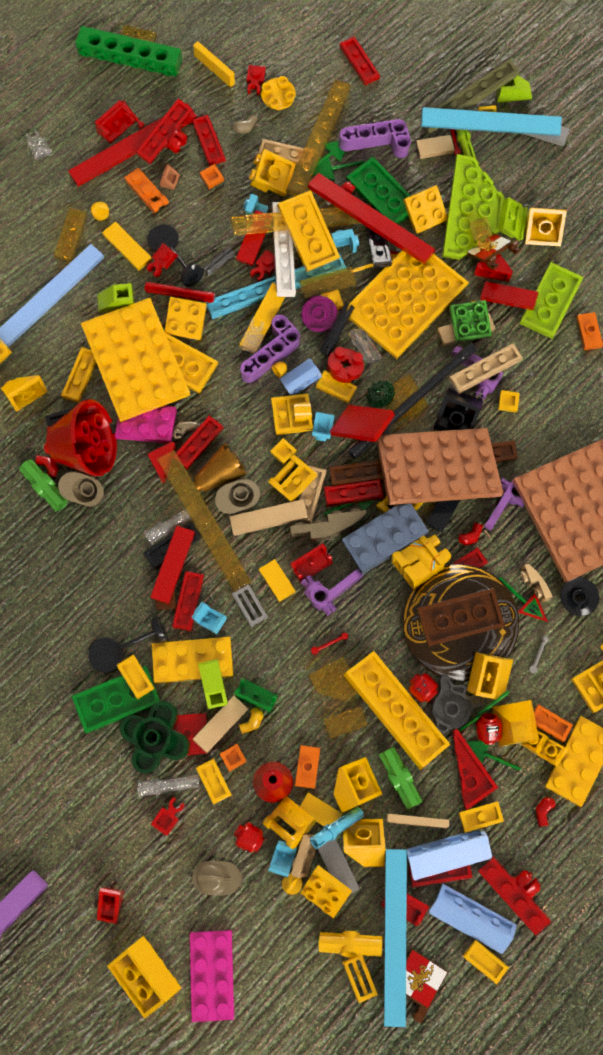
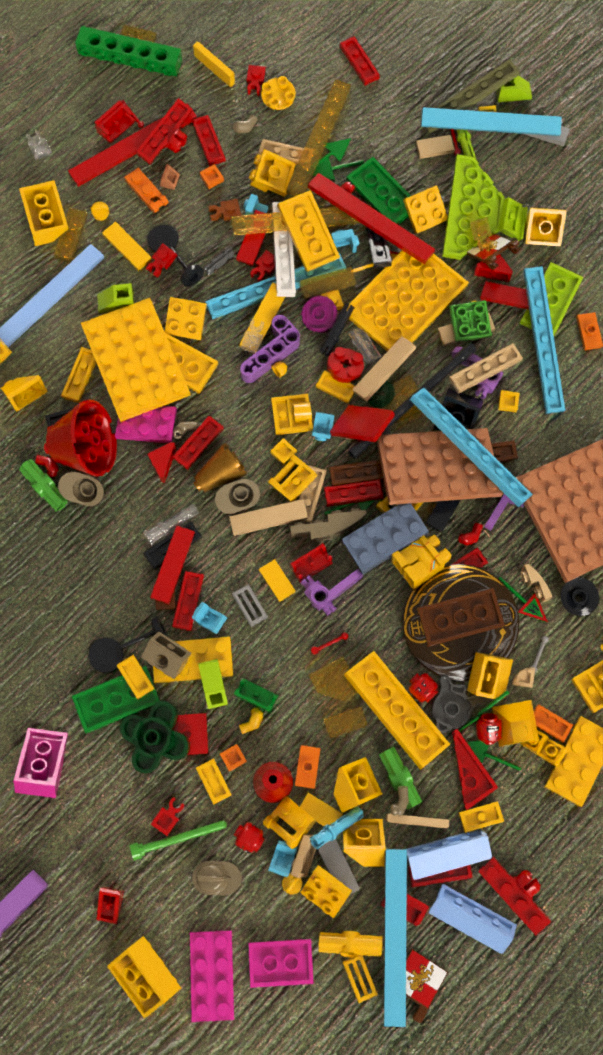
(40, 763): none -> dark pink slope
(44, 212): none -> yellow slope
(139, 850): none -> bright green piece
(158, 786): clear pin -> none
(166, 655): none -> dark tan brick
(179, 292): red axle -> none
(204, 520): clear yellow tile -> none
(220, 724): tan tile -> none
(226, 210): none -> dark orange plate
(280, 963): none -> dark pink plate
(301, 377): light blue panel -> none
(351, 137): medium lavender beam -> none
(384, 368): none -> tan tile
(403, 800): none -> dark tan arm
(471, 447): none -> medium azure tile
(485, 961): yellow tile -> none
(524, 677): none -> tan tile
(542, 809): red arm -> none
(544, 340): none -> medium azure tile

